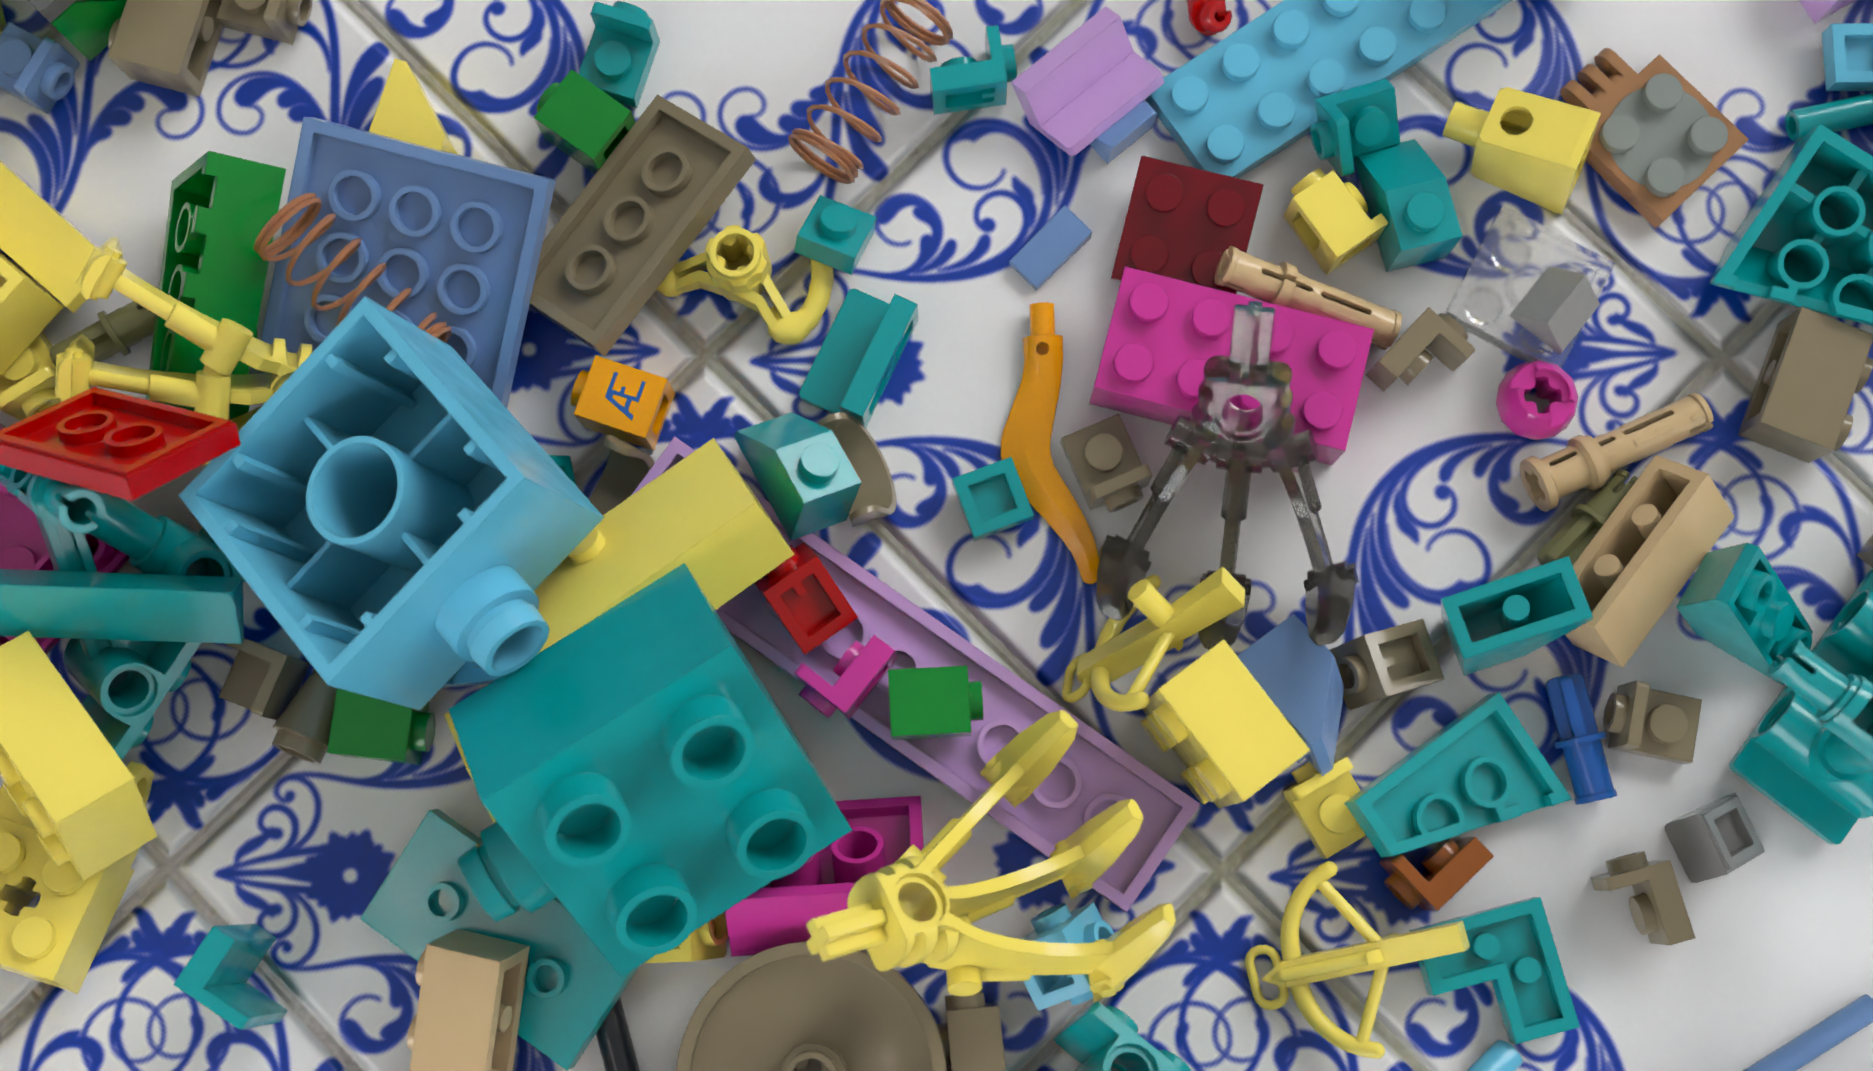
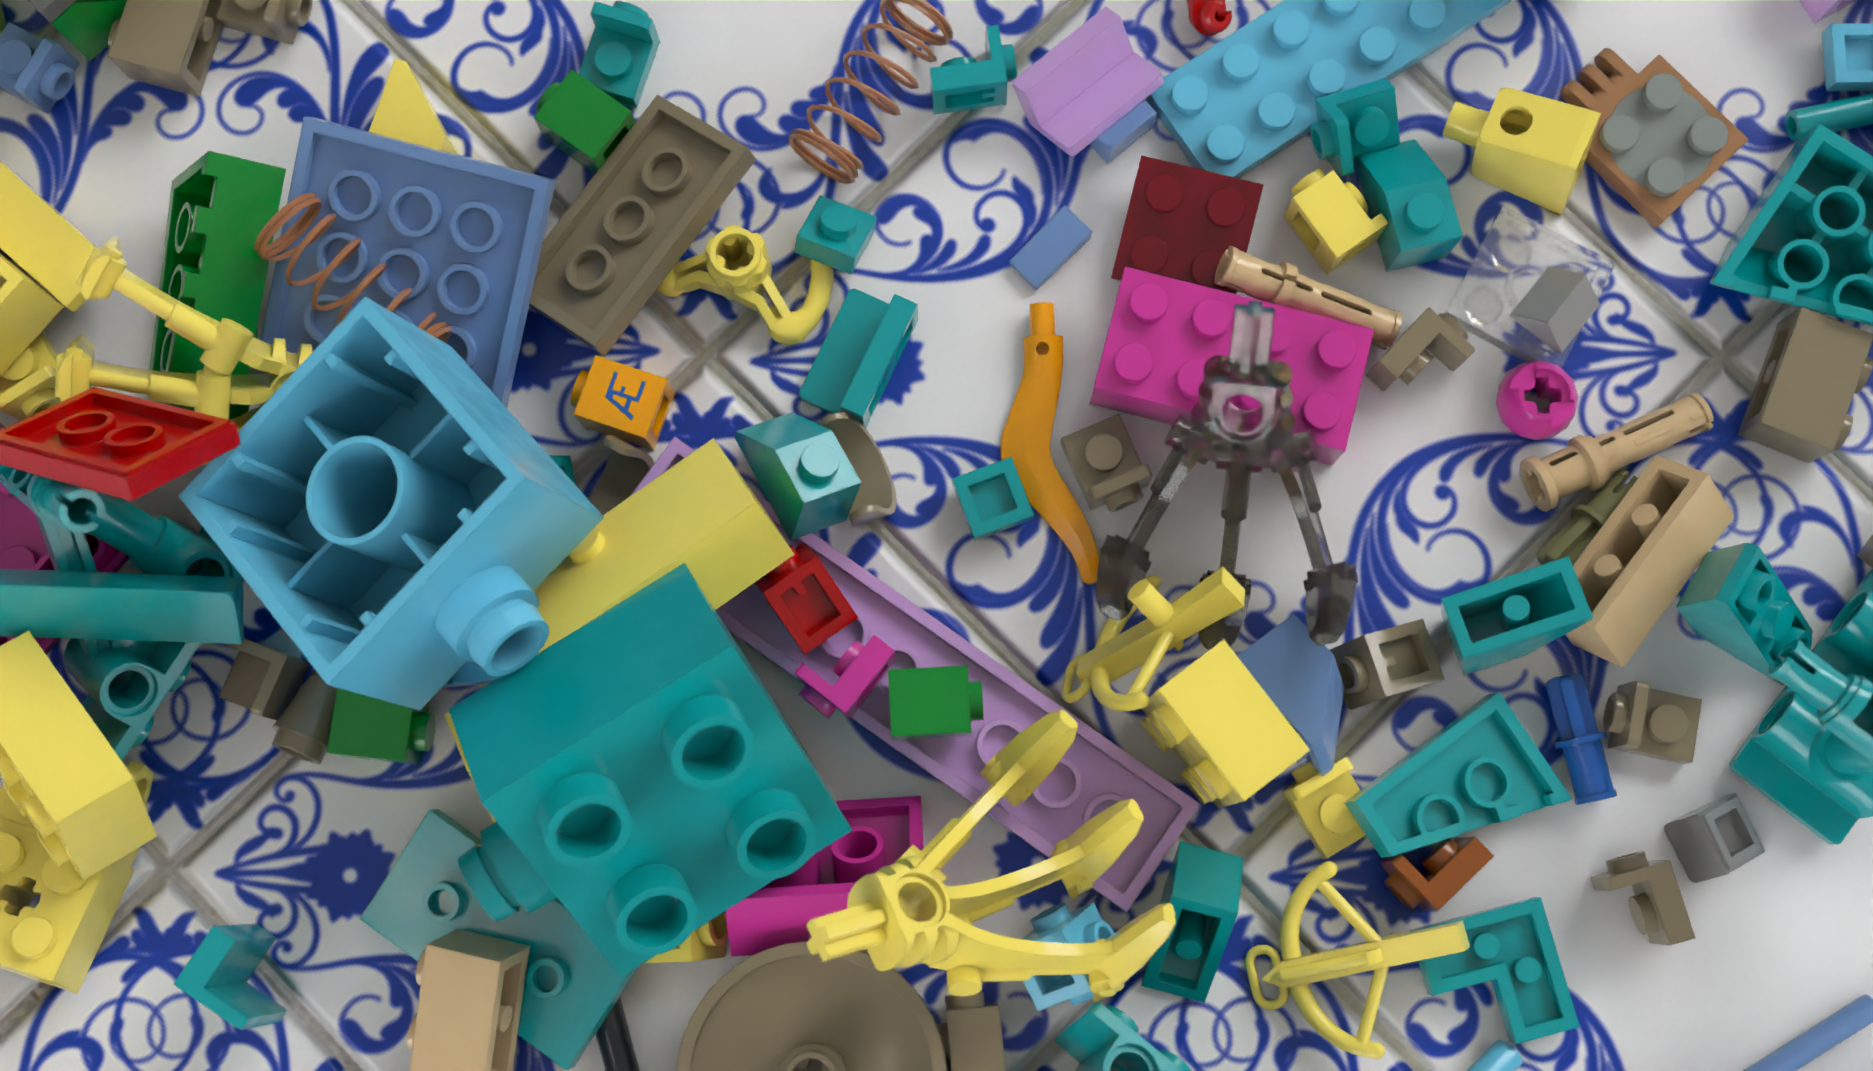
(113, 332): olive axle -> none
(1205, 901): none -> teal slope

